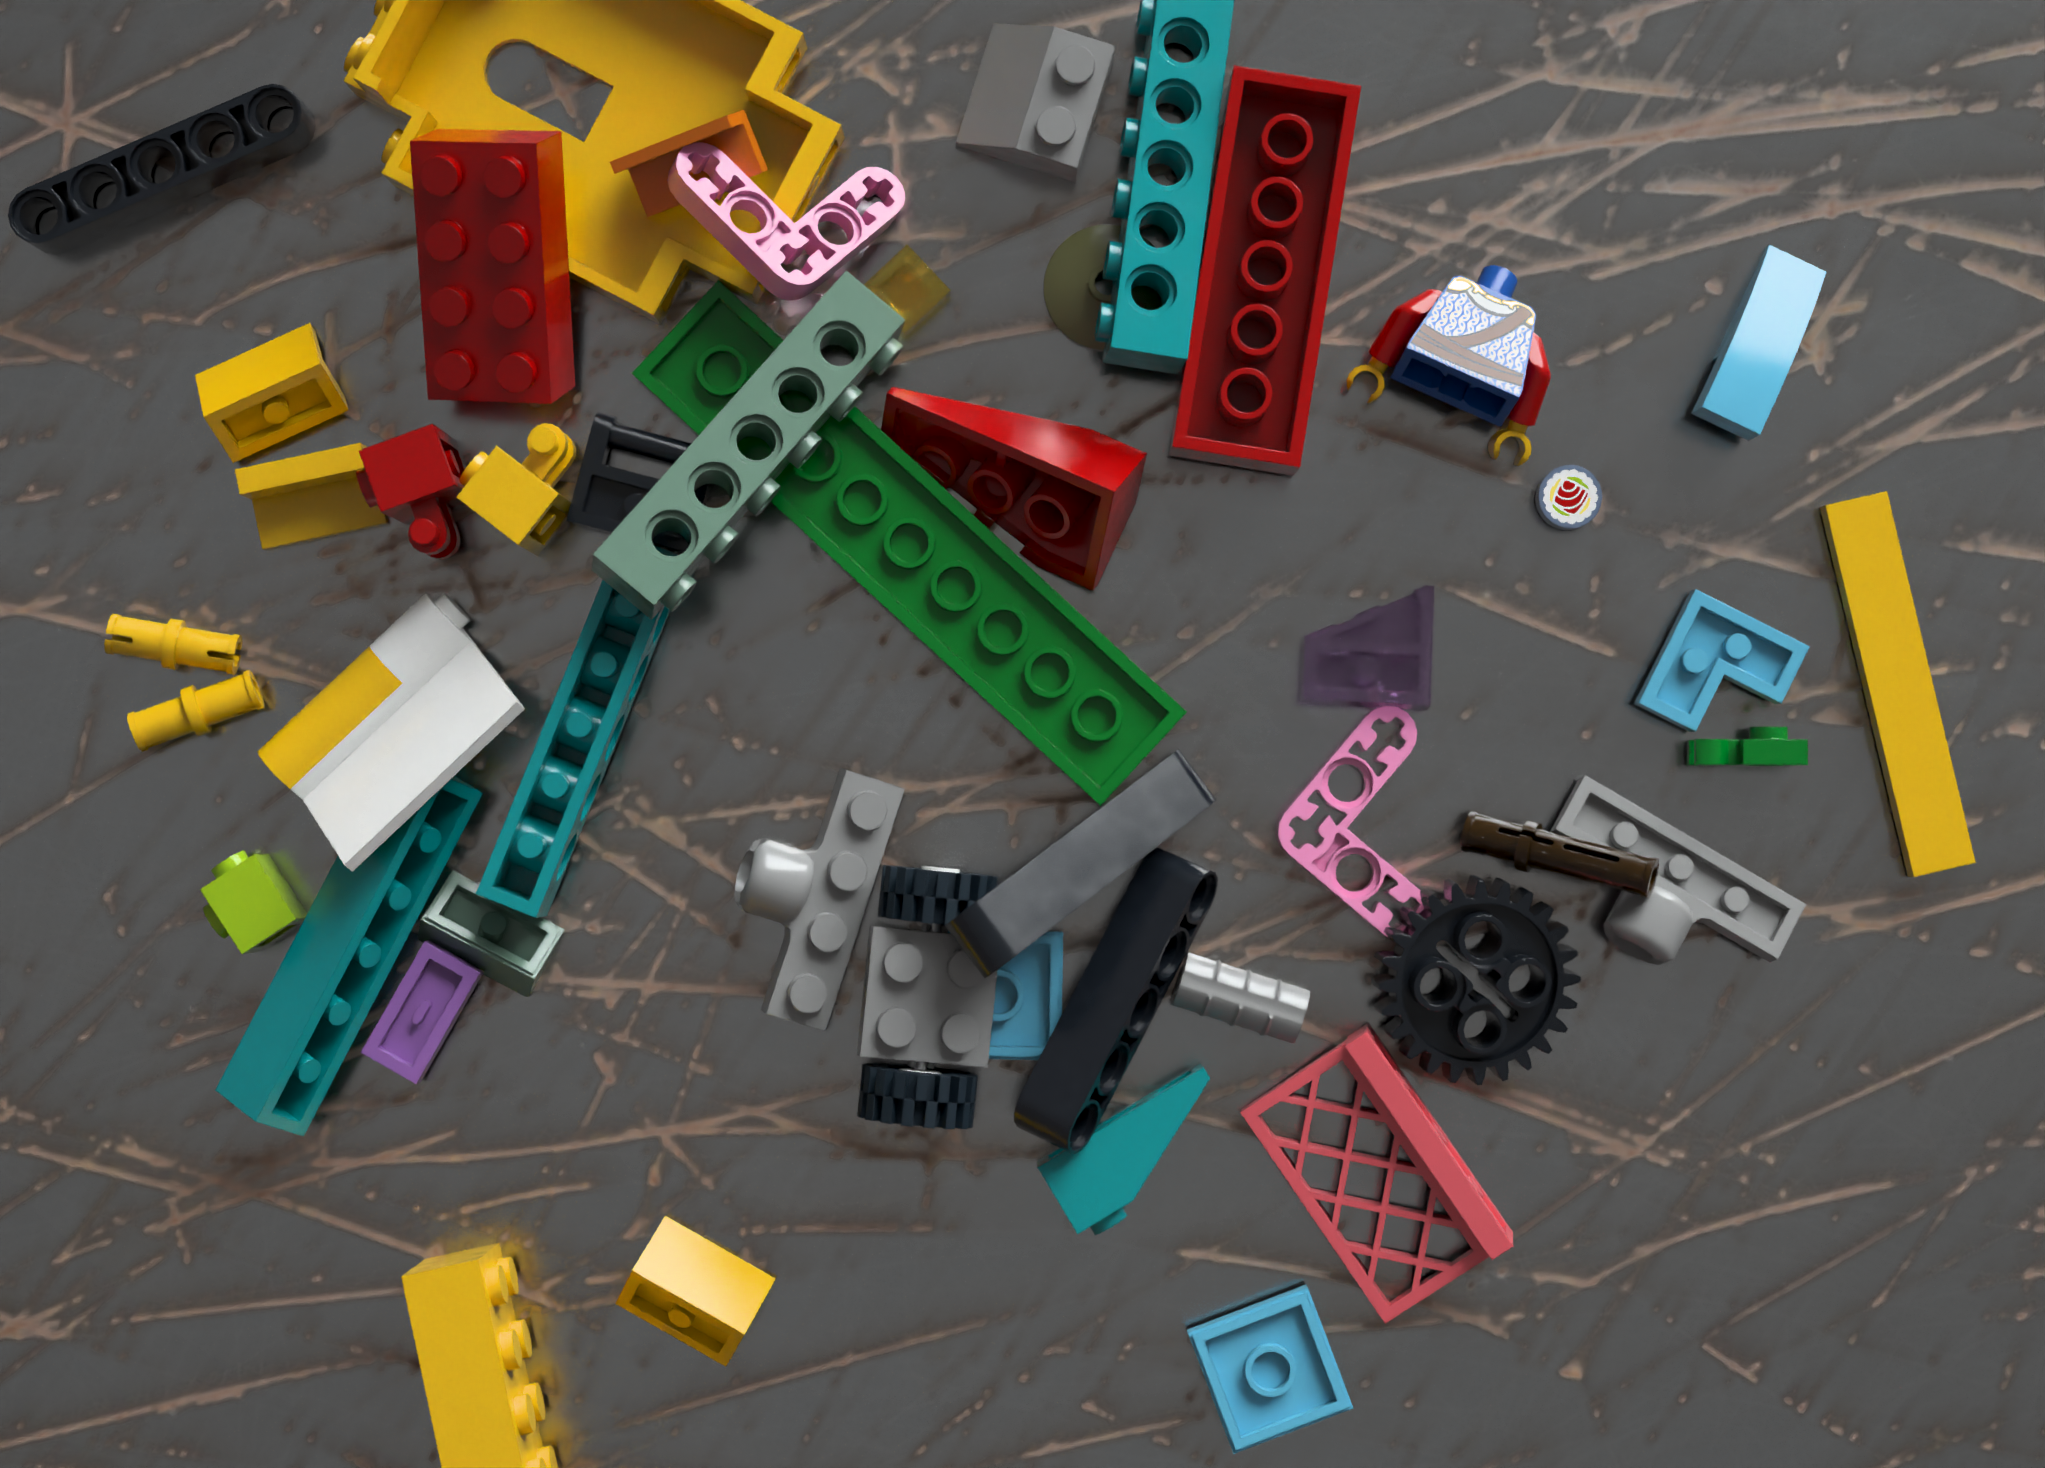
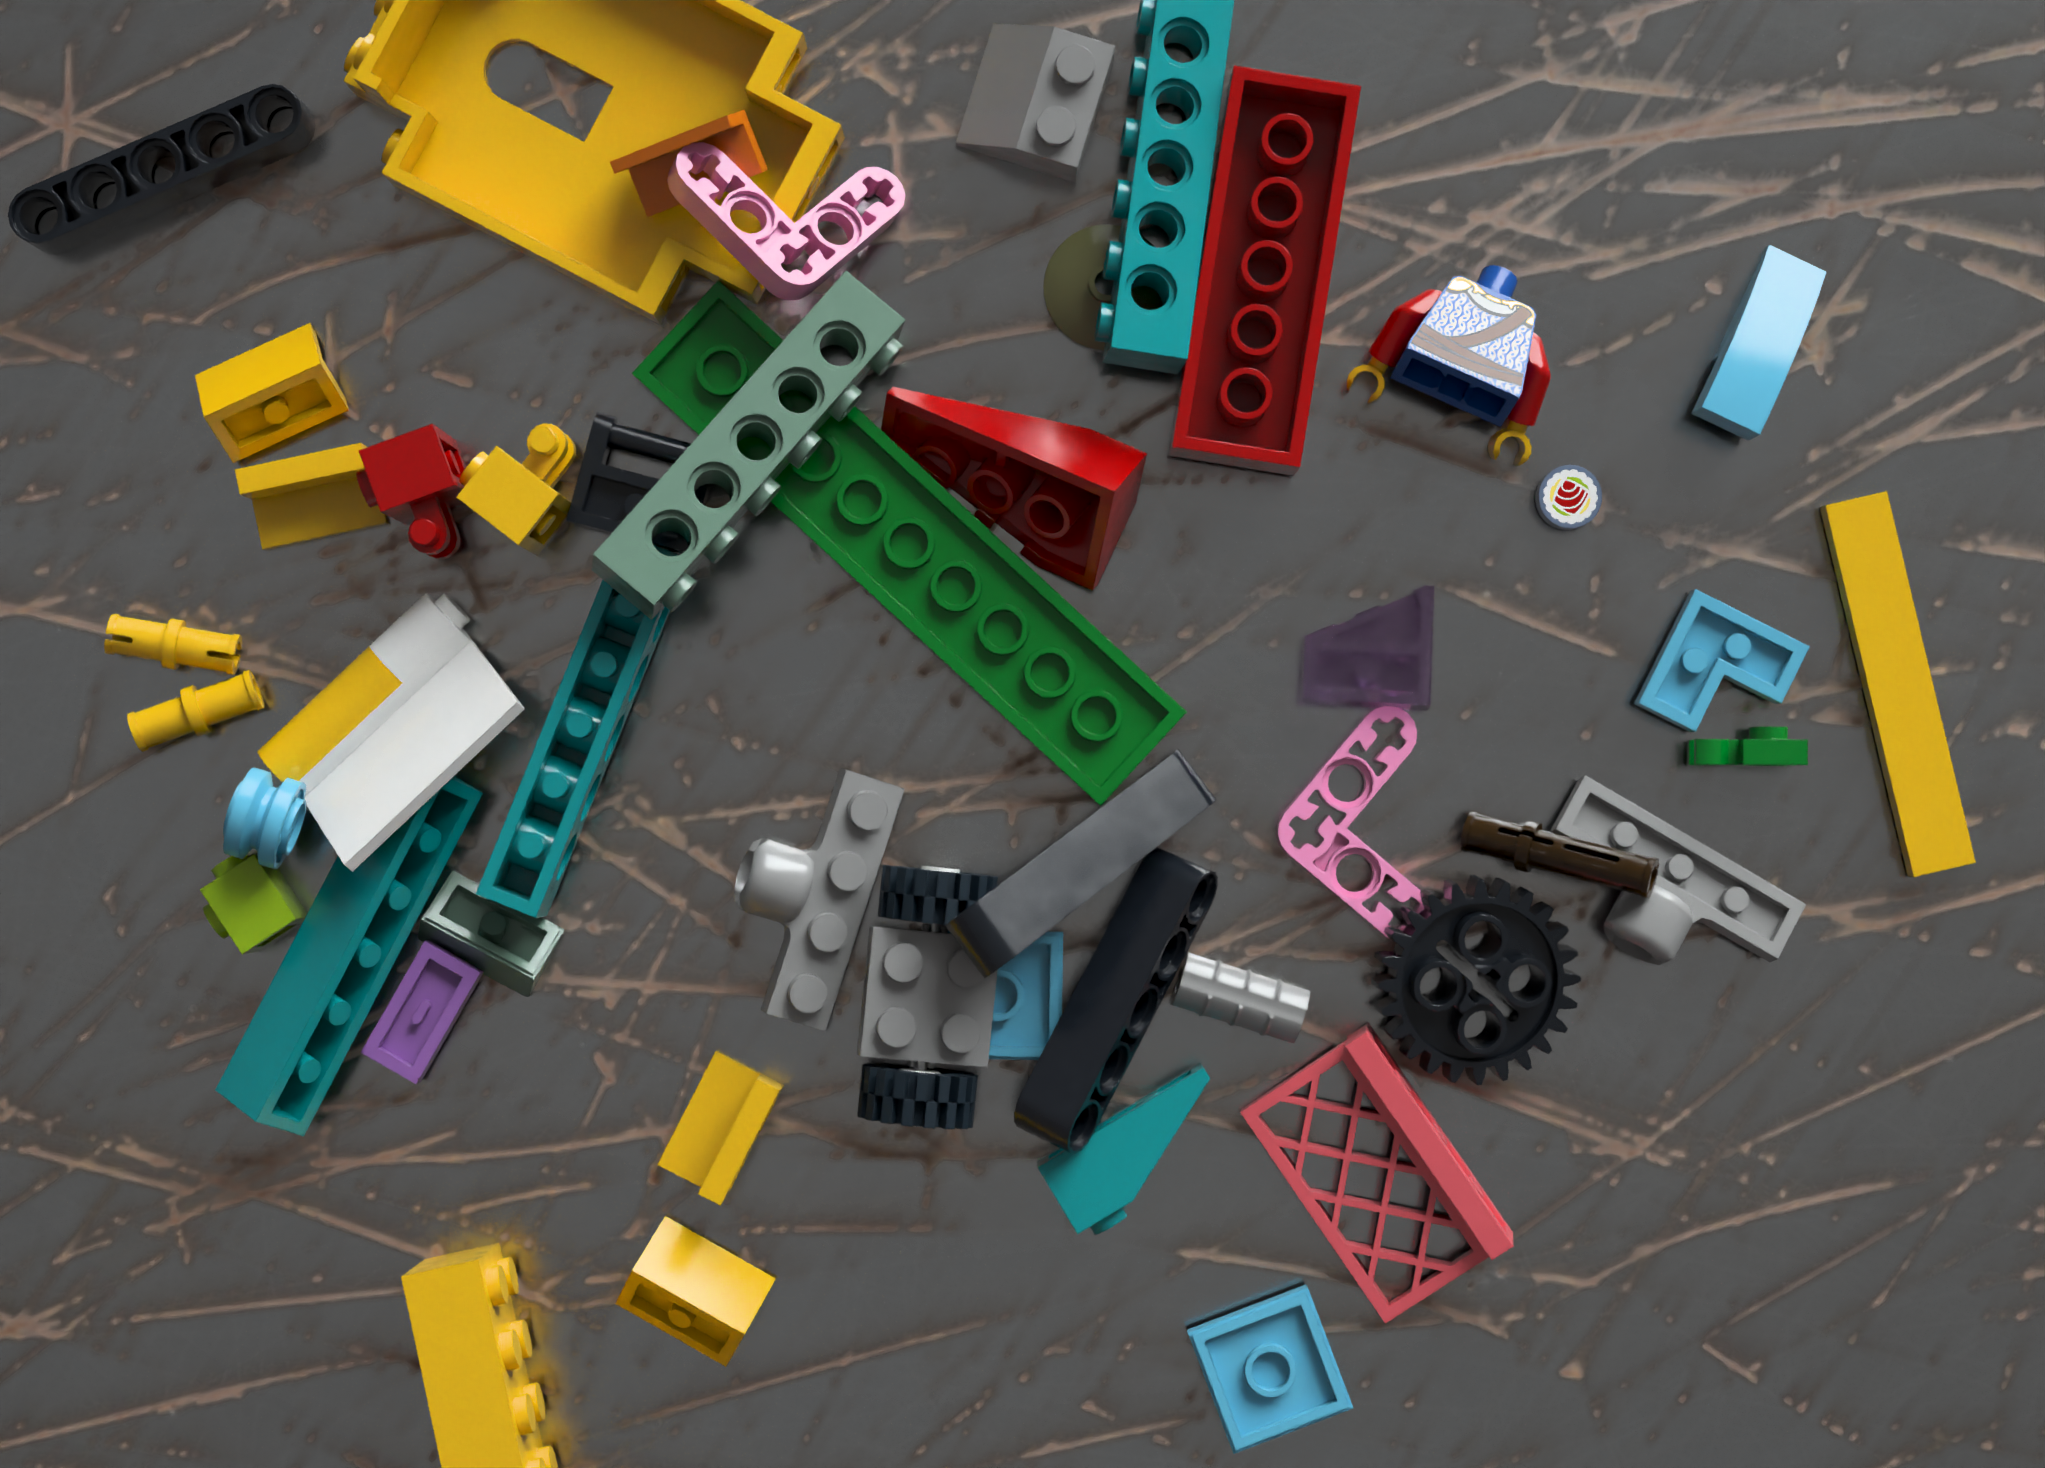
(264, 818): none -> medium azure wheel
(493, 265): red brick -> none
(720, 1126): none -> yellow panel
(909, 288): clear yellow plate -> none

